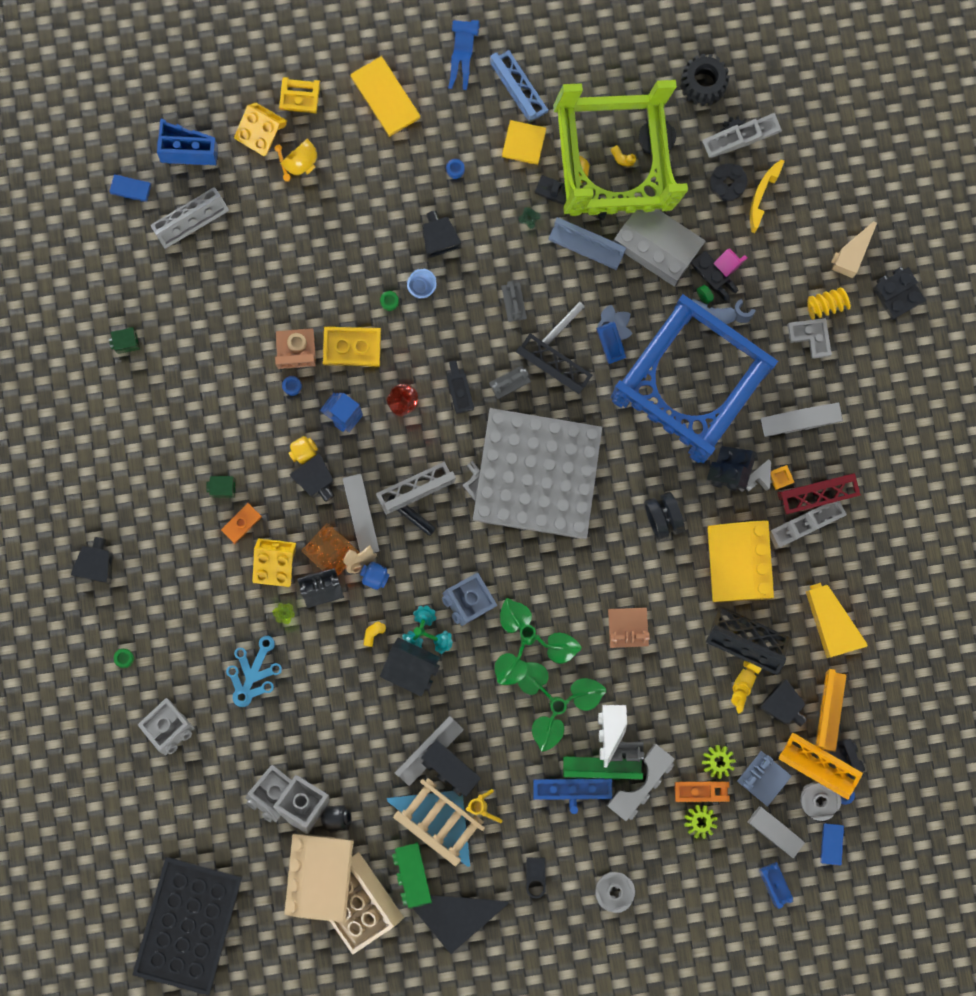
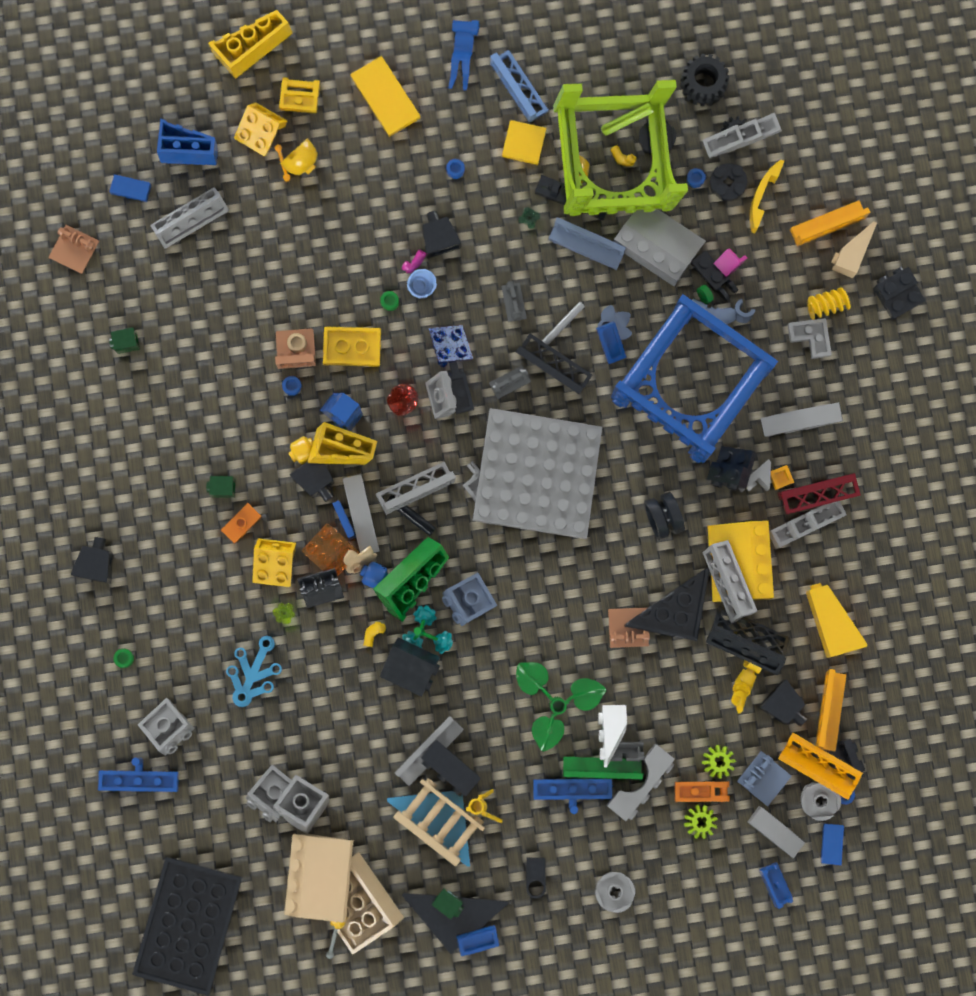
(73, 248): none -> nougat hinge
(138, 780): none -> blue plate
(251, 42): none -> yellow wedge
(336, 818): black head -> none
(337, 925): none -> light grey hinge
(340, 446): none -> yellow wedge
(344, 520): none -> blue tile
(411, 578): none -> green wedge
(412, 876): green brick -> none
(416, 262): none -> dark pink arm
(441, 395): none -> light grey plate
(448, 903): none -> dark green brick
(450, 344): none -> clear blue hinge
(477, 941): none -> blue tile
(517, 617): green plant -> none
(627, 119): none -> lime axle
(677, 612): none -> black tile
(695, 178): none -> blue tile
(731, 580): none -> light grey fence
(829, 222): none -> light orange fence

